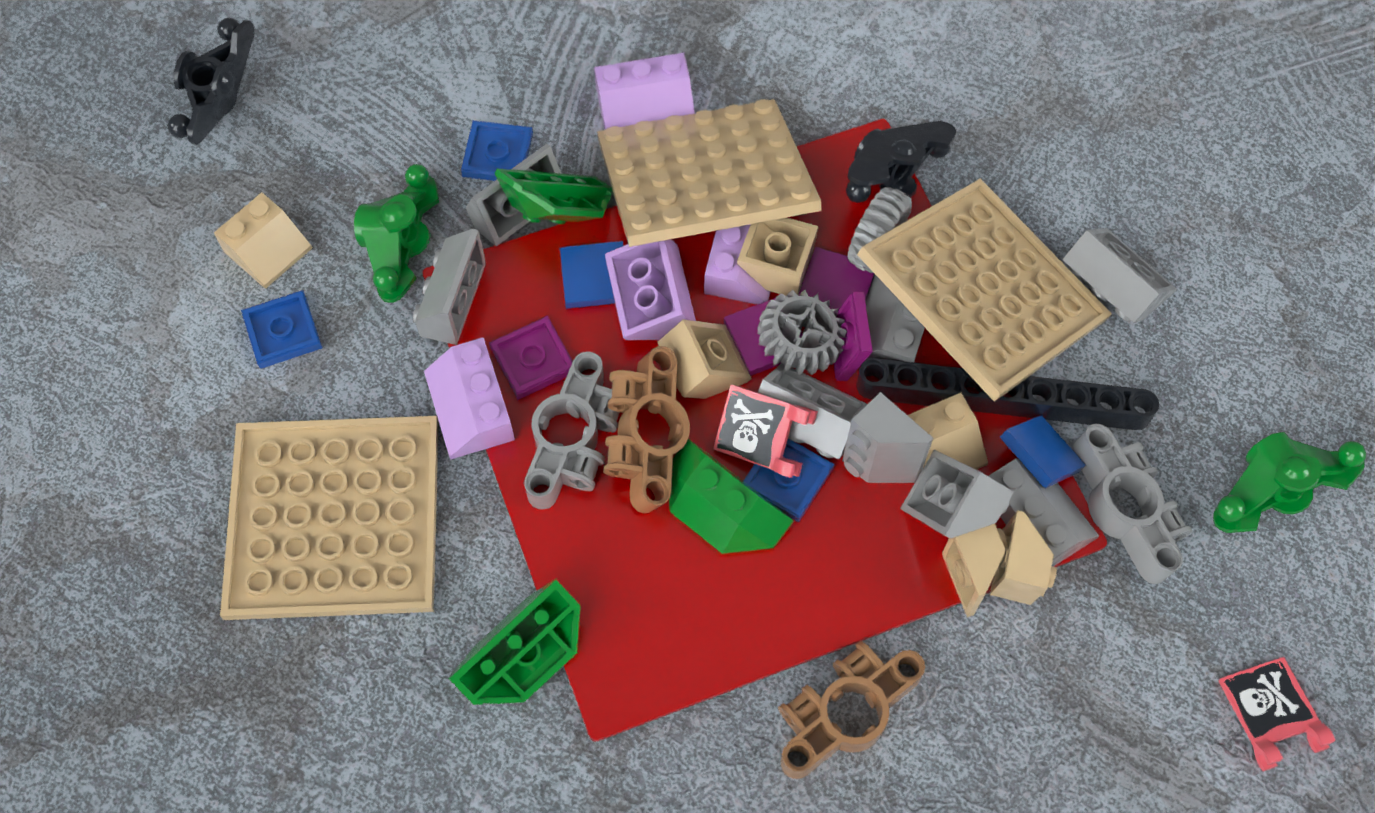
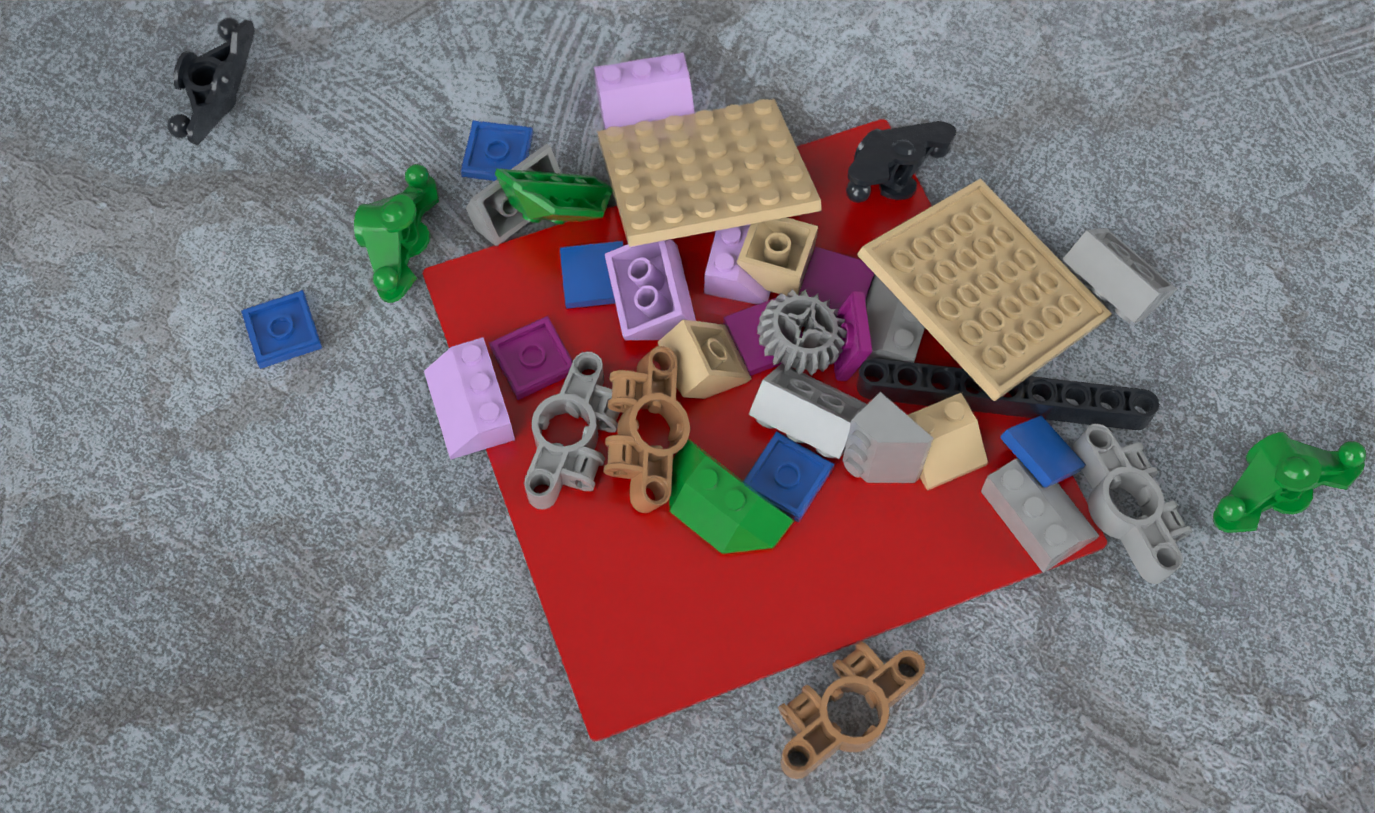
(262, 240): tan slope -> none
(332, 518): tan plate -> none
(451, 287): light grey slope -> none
(522, 649): green wedge -> none
(758, 429): flag -> none
(884, 213): light grey gear -> none
(955, 497): light grey slope -> none
(973, 563): tan slope -> none
(1026, 565): tan slope -> none
(1273, 709): flag -> none

